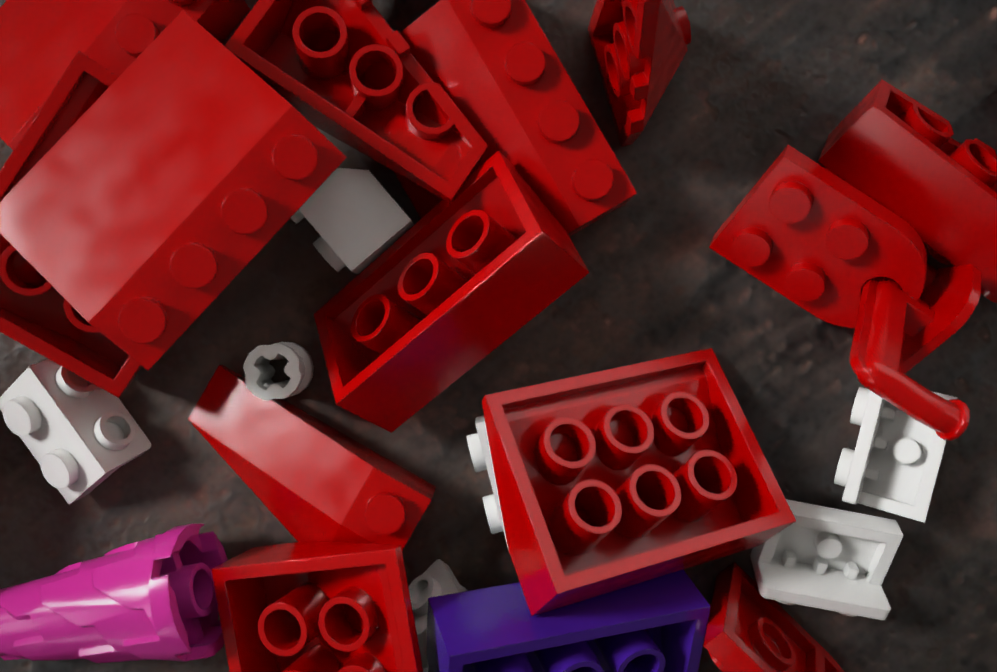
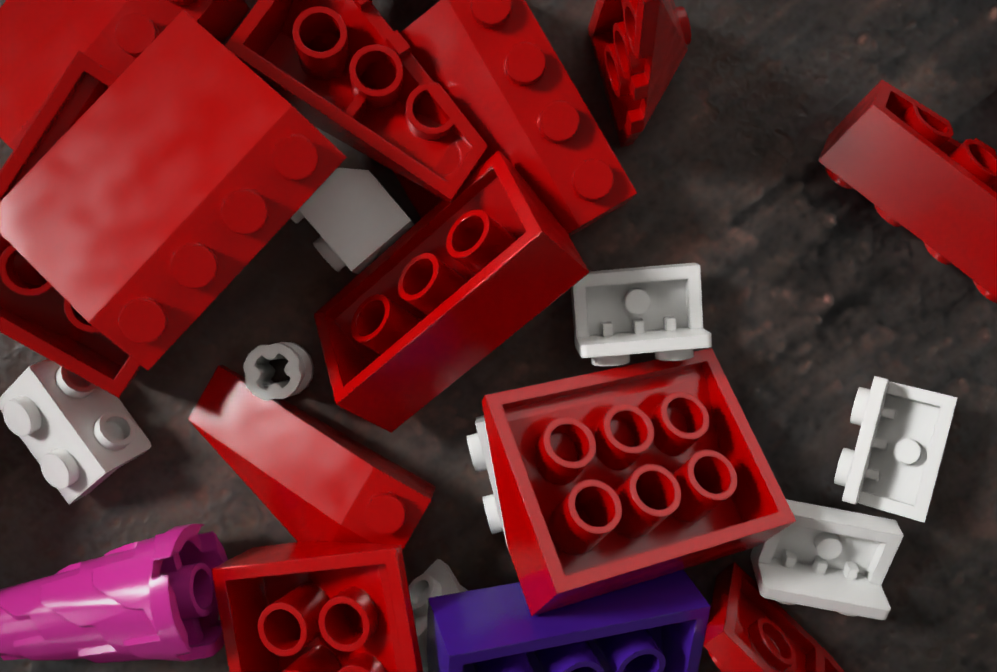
(639, 313): none -> white bracket
(855, 270): red plate -> none

